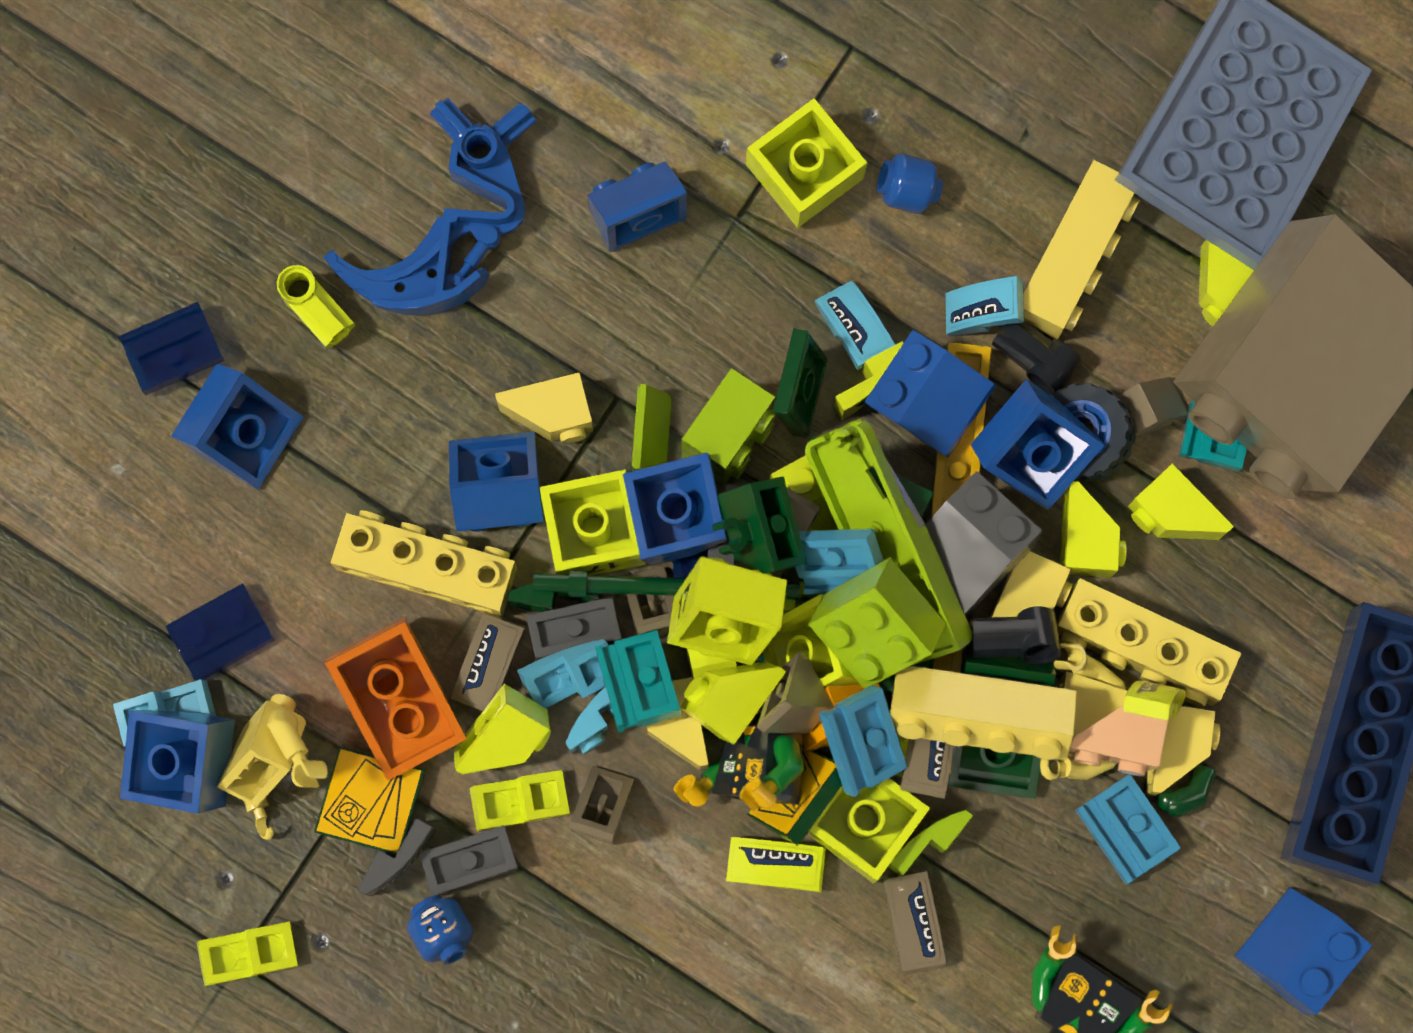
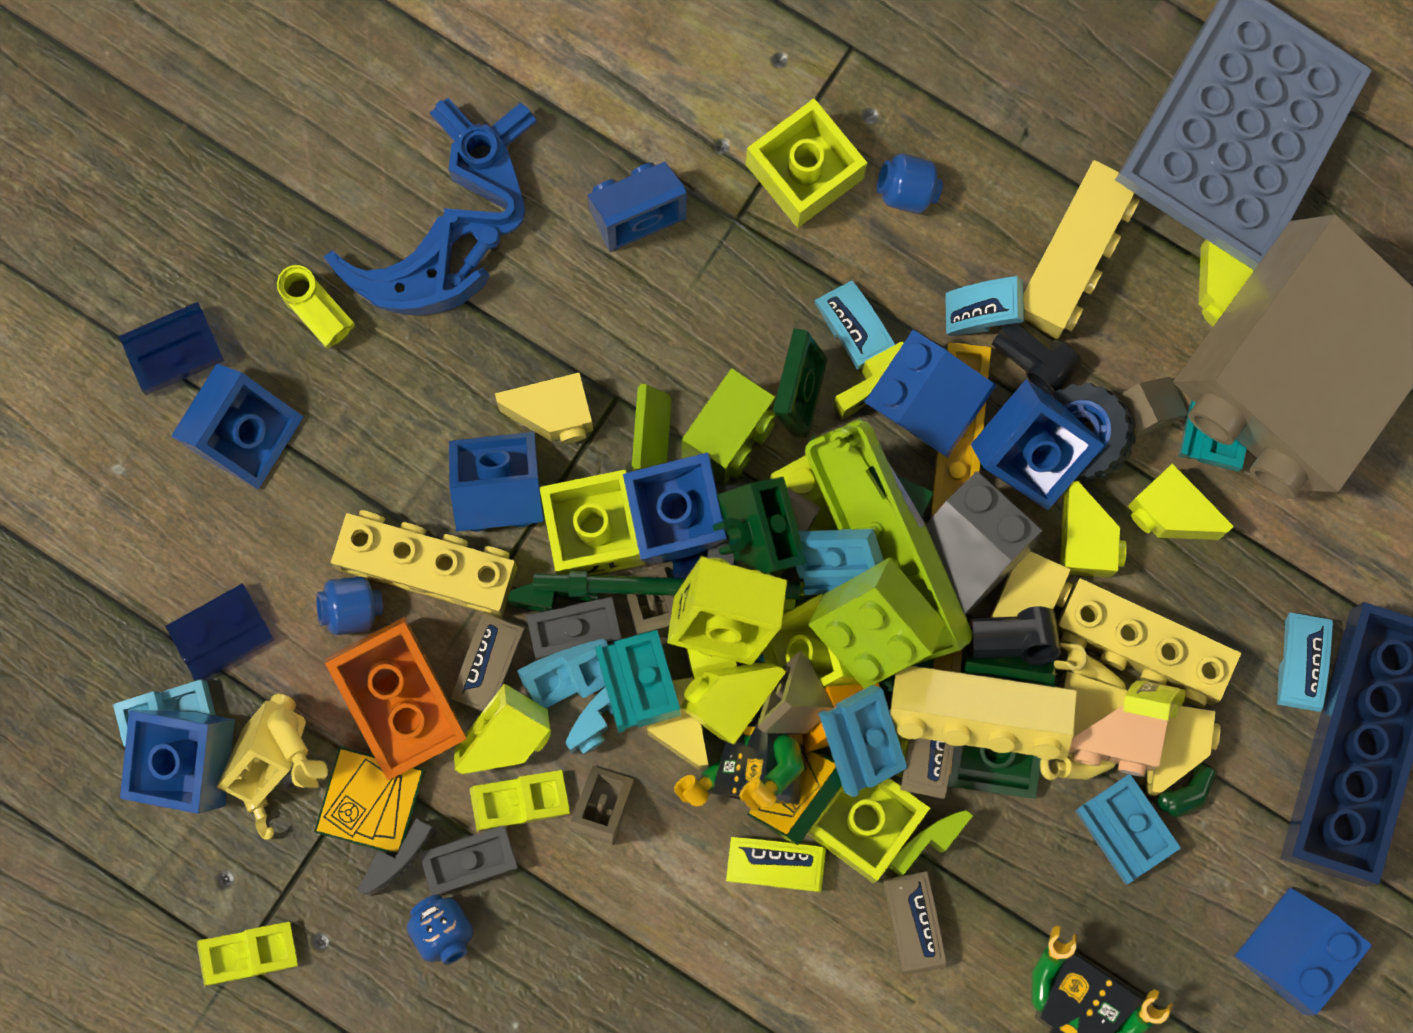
(348, 605): none -> blue head
(1305, 662): none -> medium azure slope

